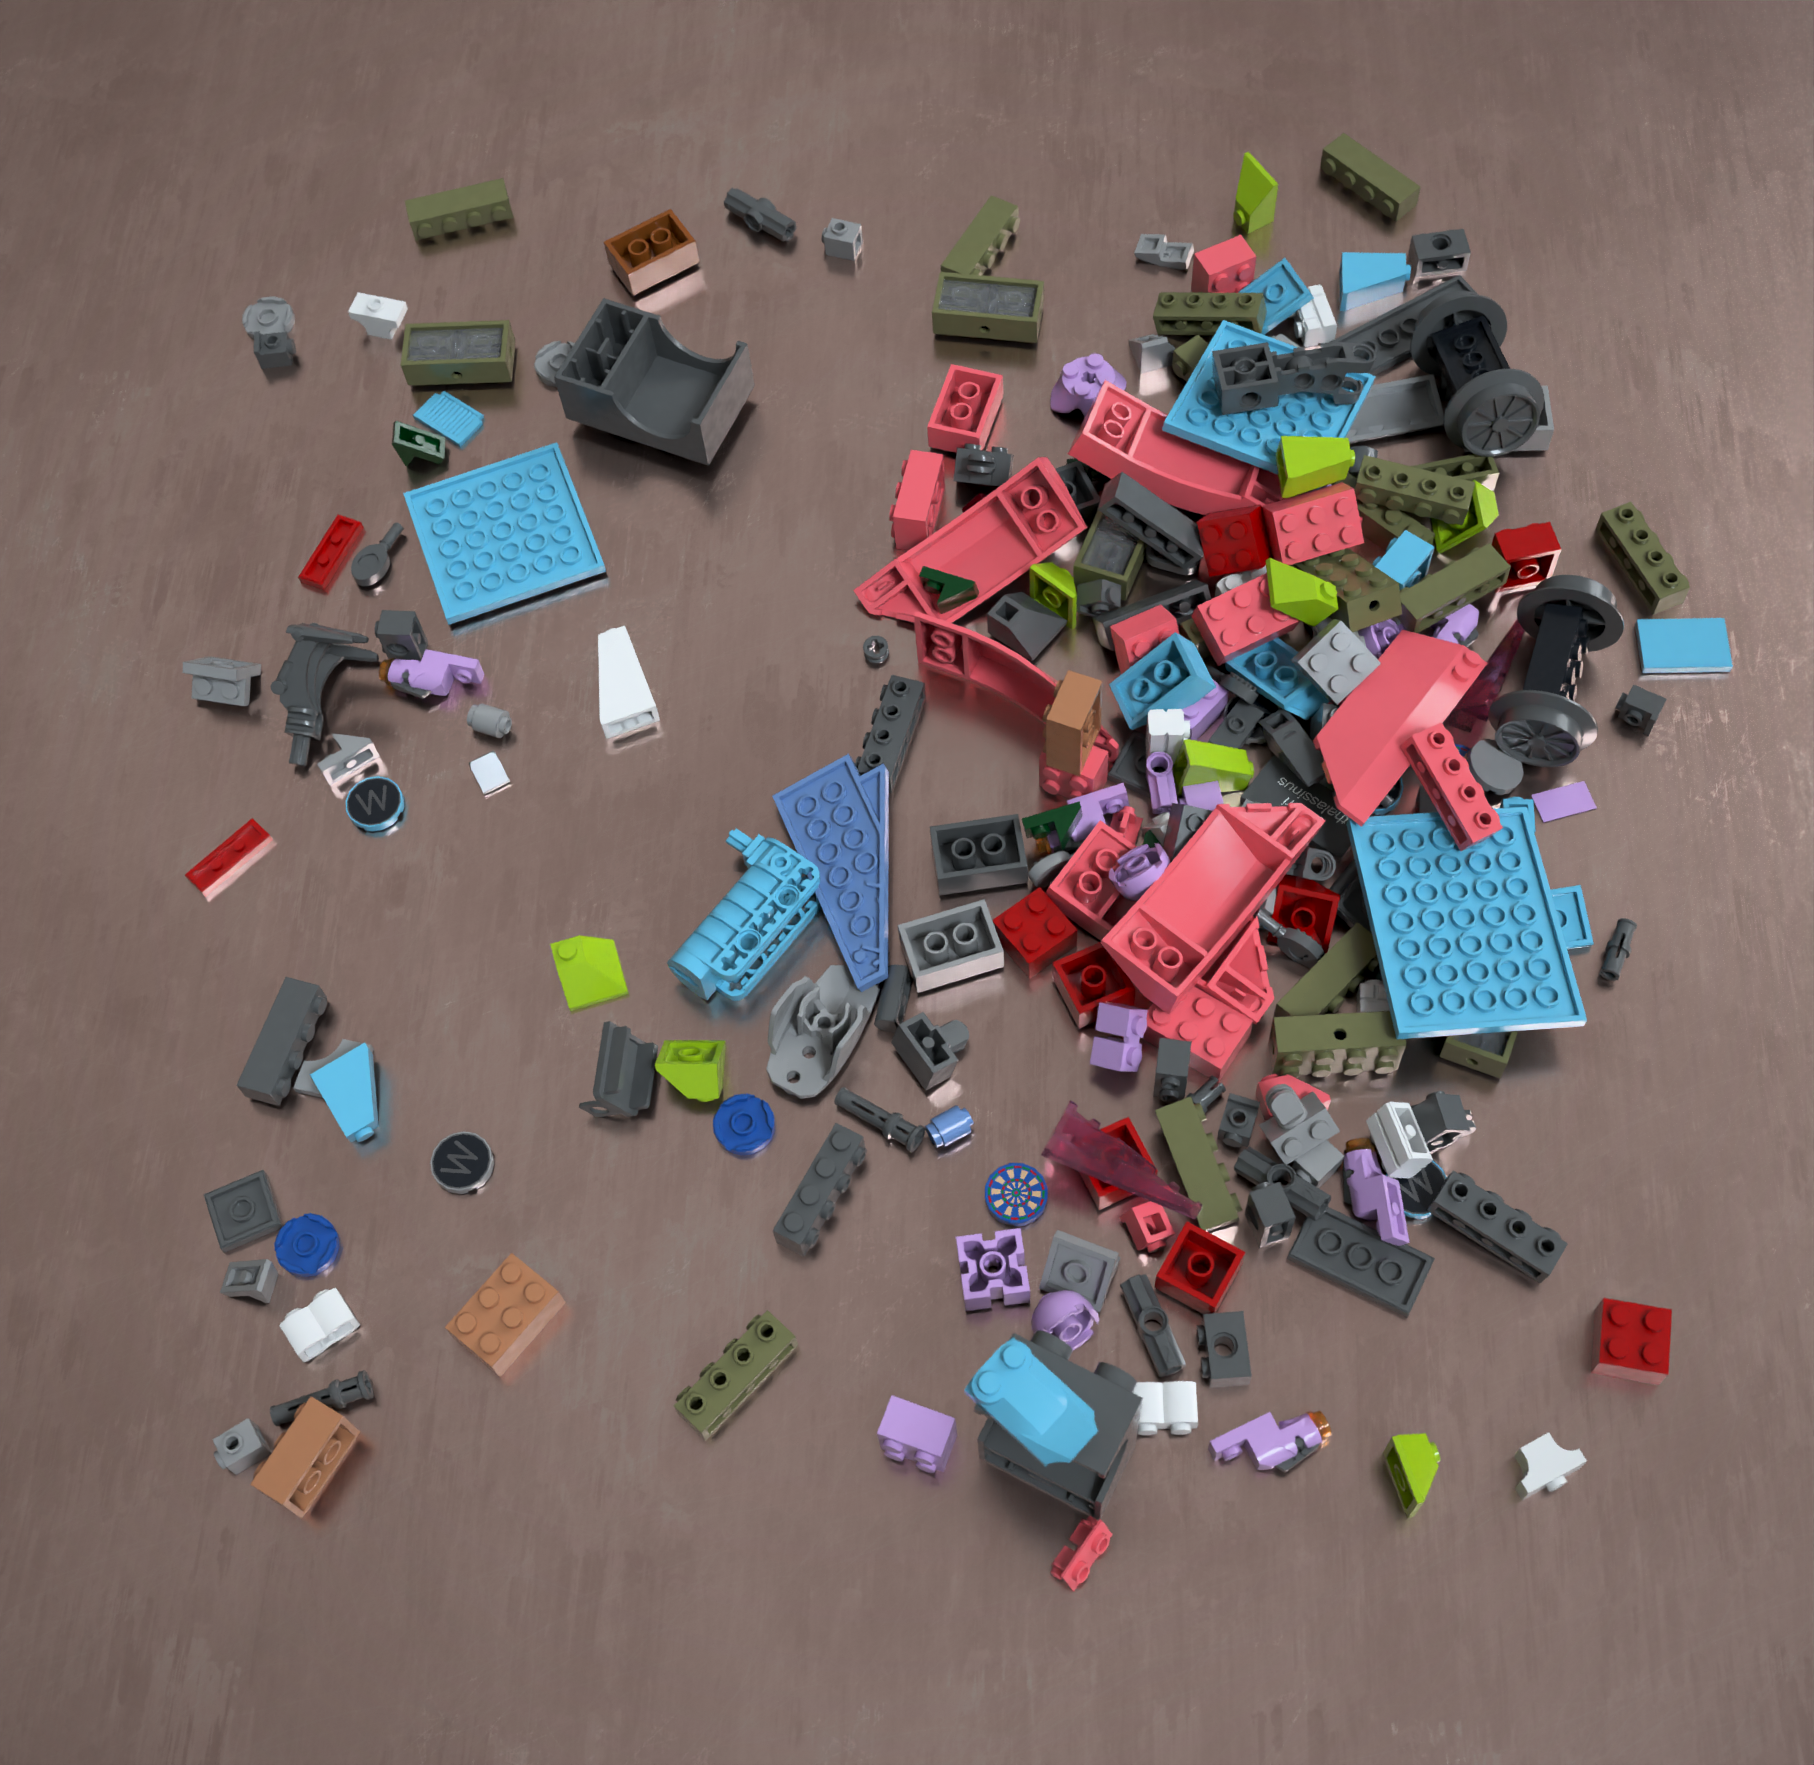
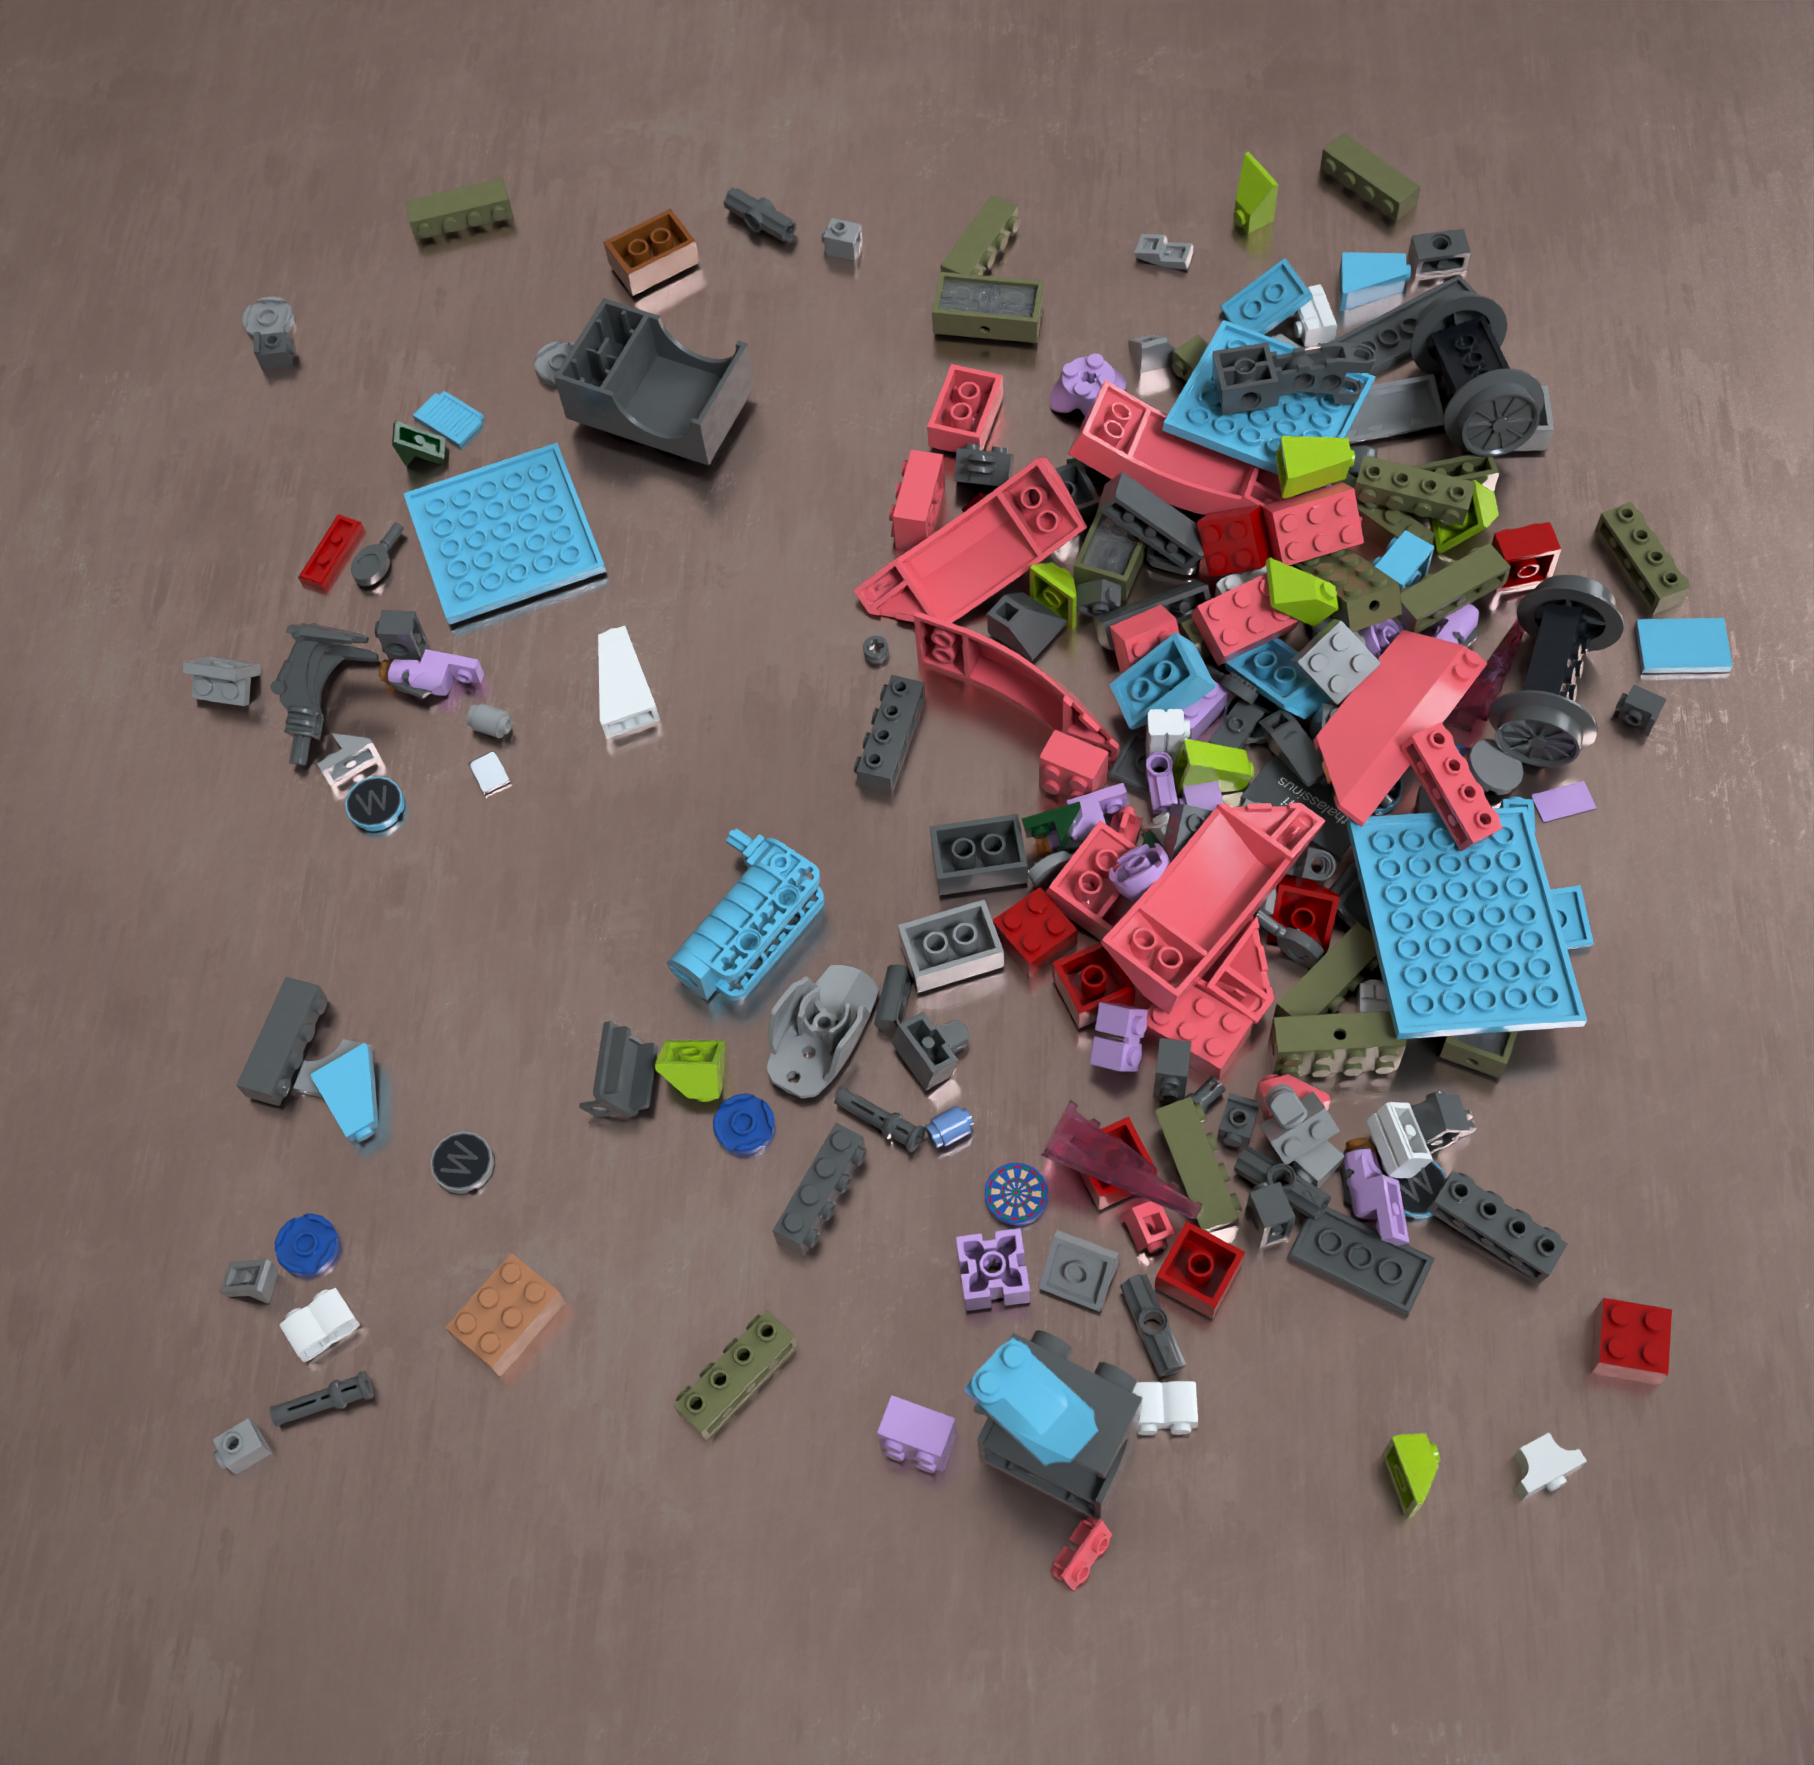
(228, 857): red tile -> none
(243, 1211): dark grey tile -> none
(305, 1457): nougat brick -> none
(378, 314): white brick -> none
(458, 352): brick -> none
(588, 970): lime slope -> none
(844, 830): medium blue wing -> none
(954, 589): dark green slope -> none
(1065, 1316): lavender cylinder -> none
(1072, 722): nougat brick -> none
(1203, 312): olive brick -> none
(1224, 267): coral brick -> none
(1230, 1330): dark grey brick -> none
(1274, 1444): lavender plate -> none
(1624, 933): dark grey pin -> none

